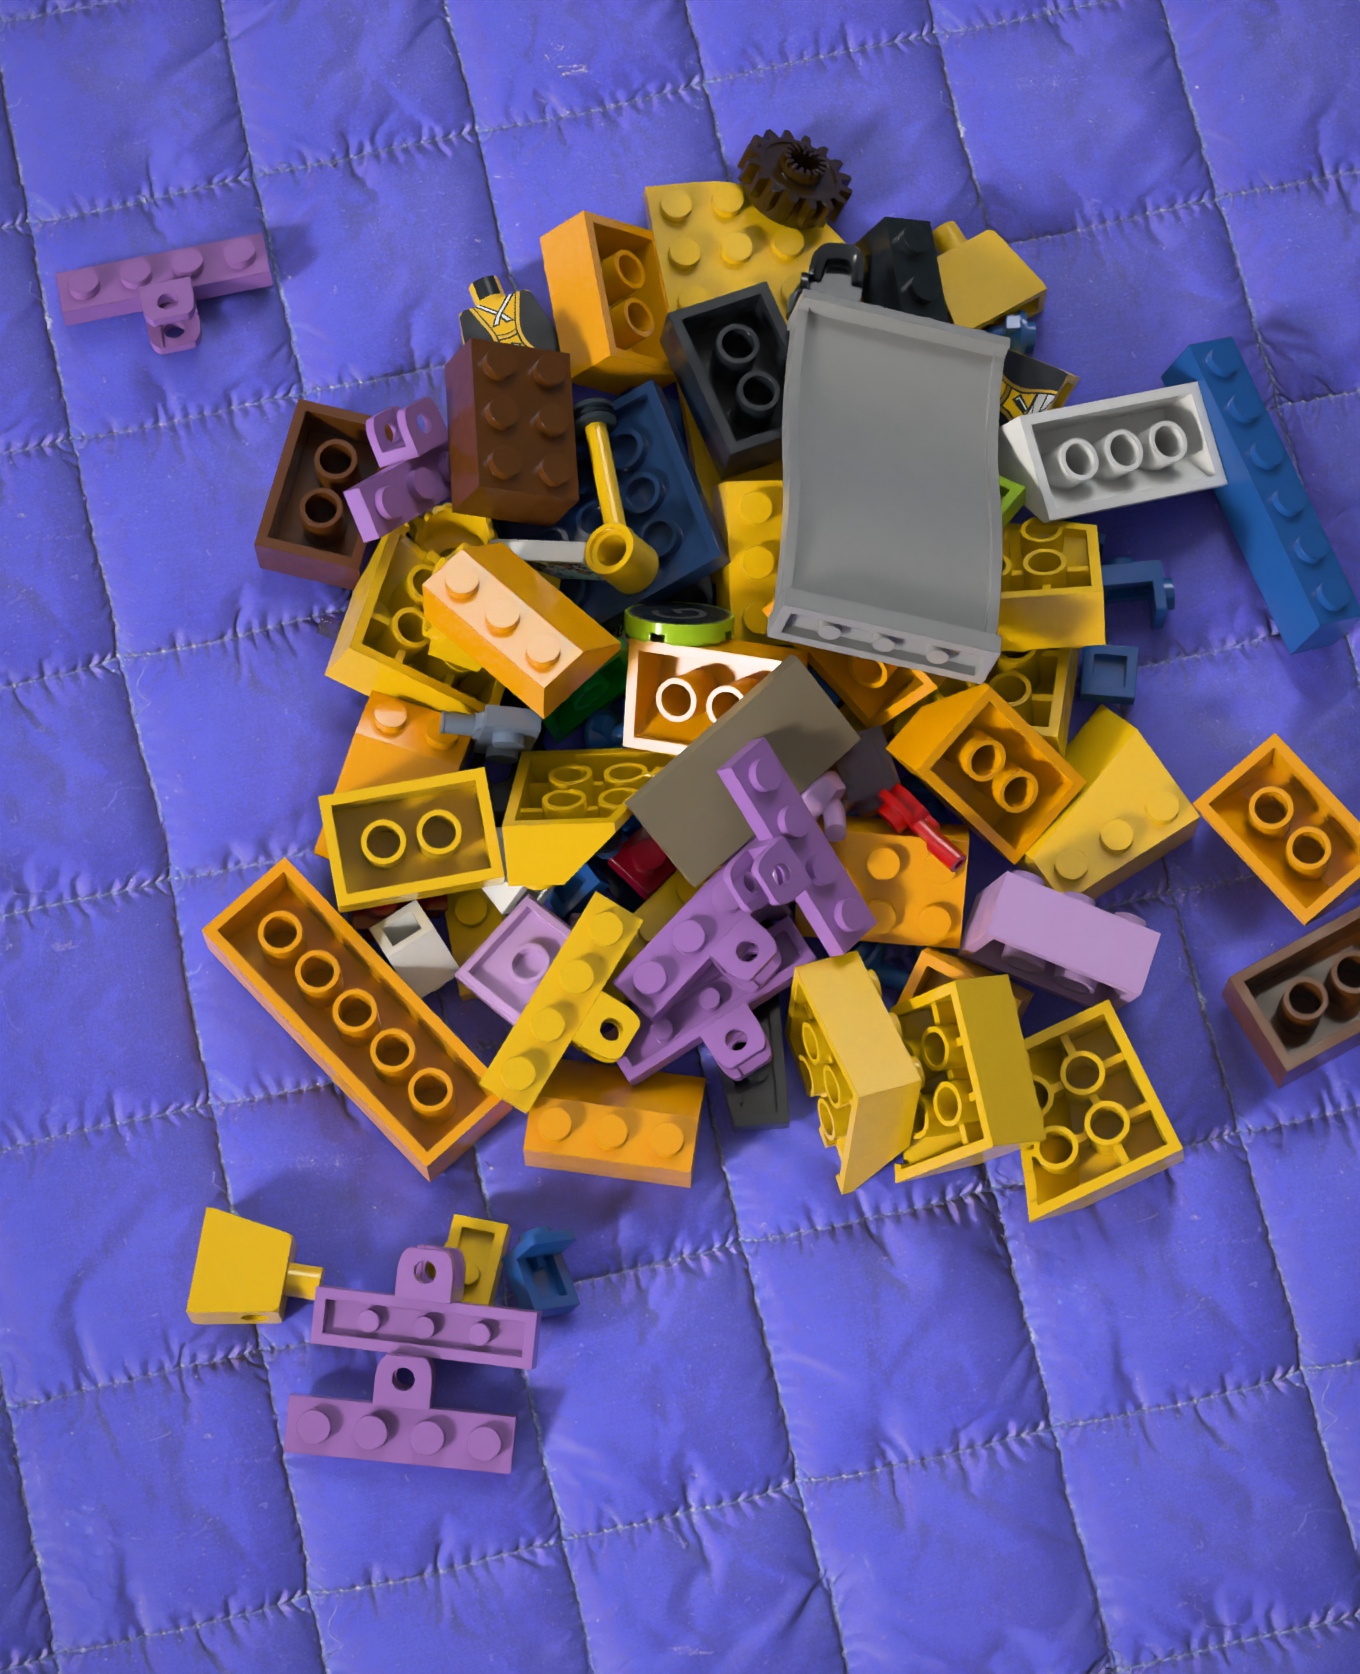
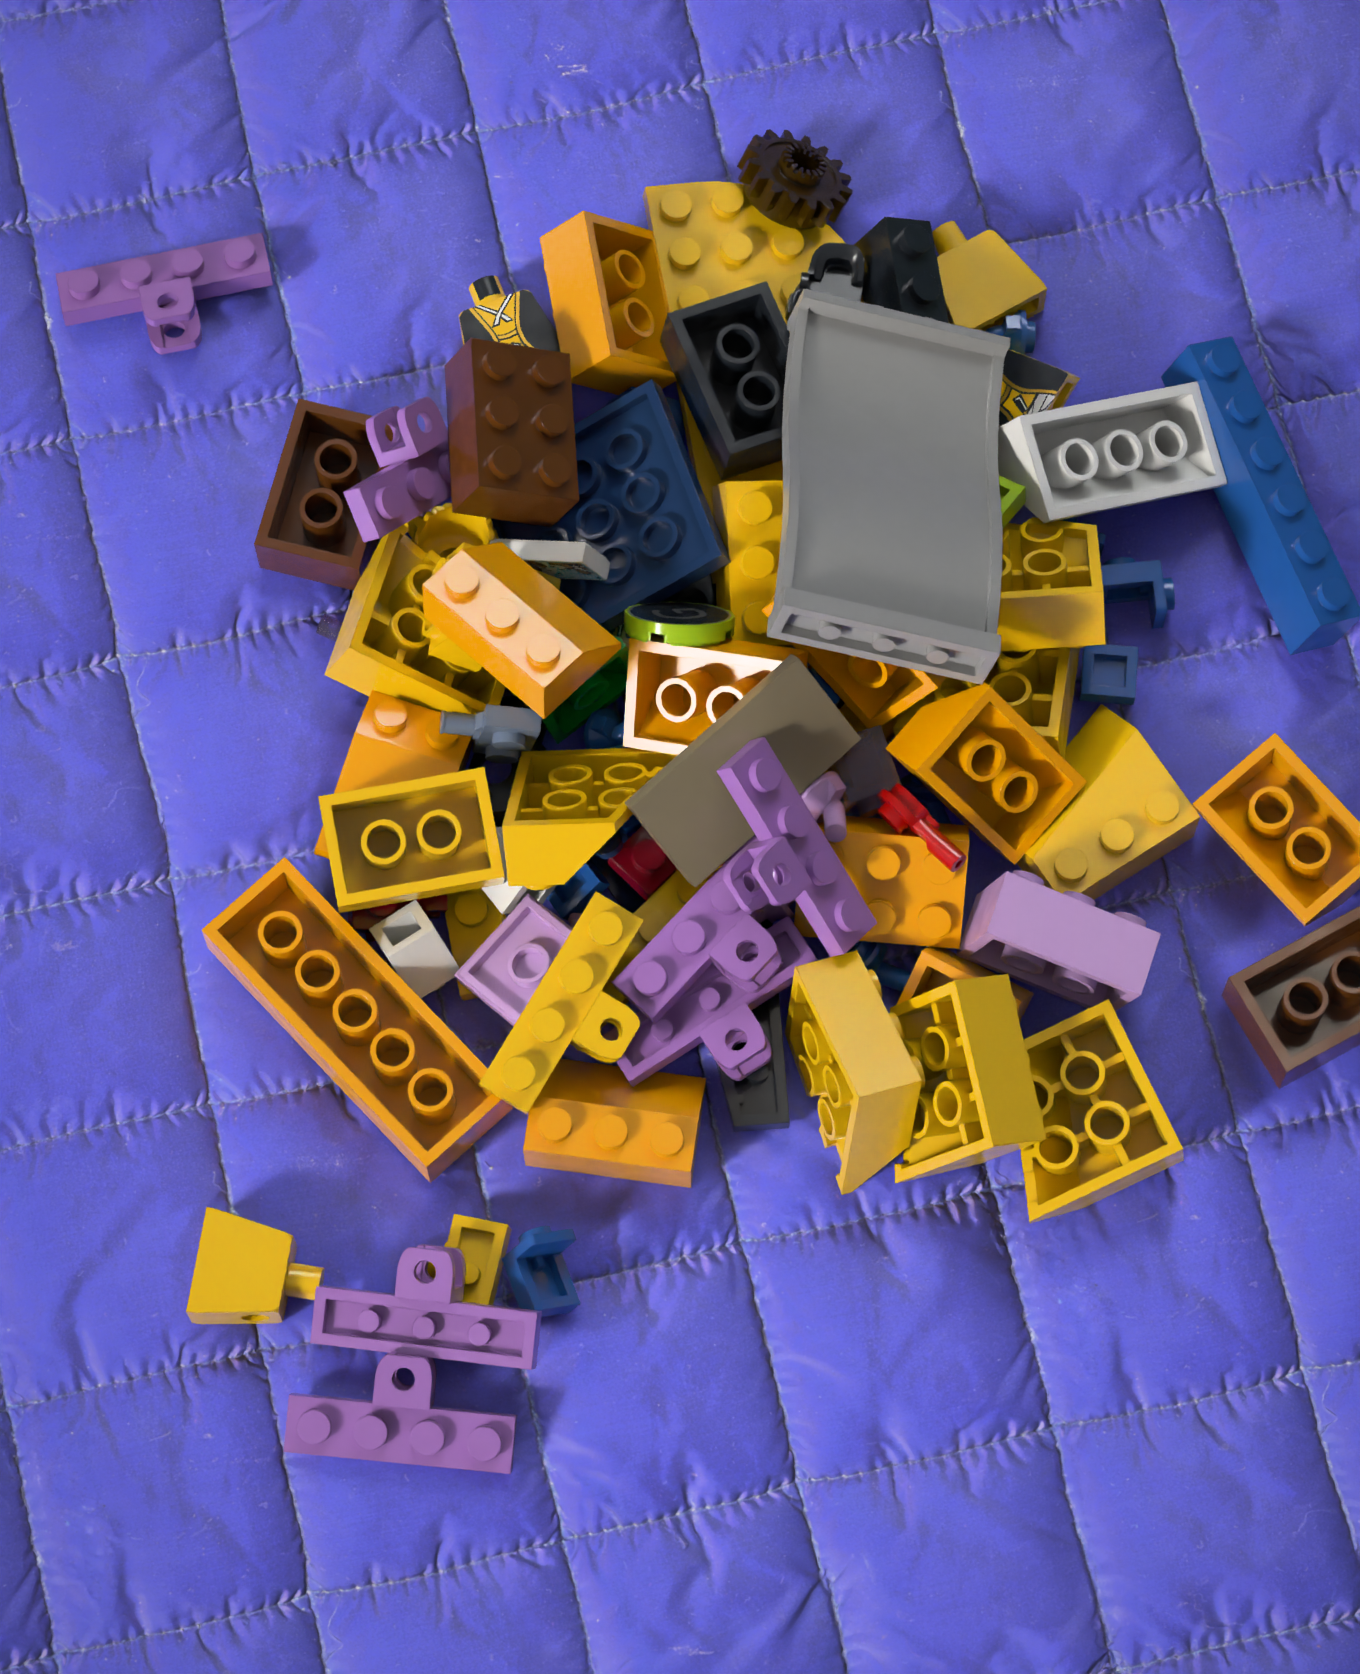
(610, 542): yellow piece -> none

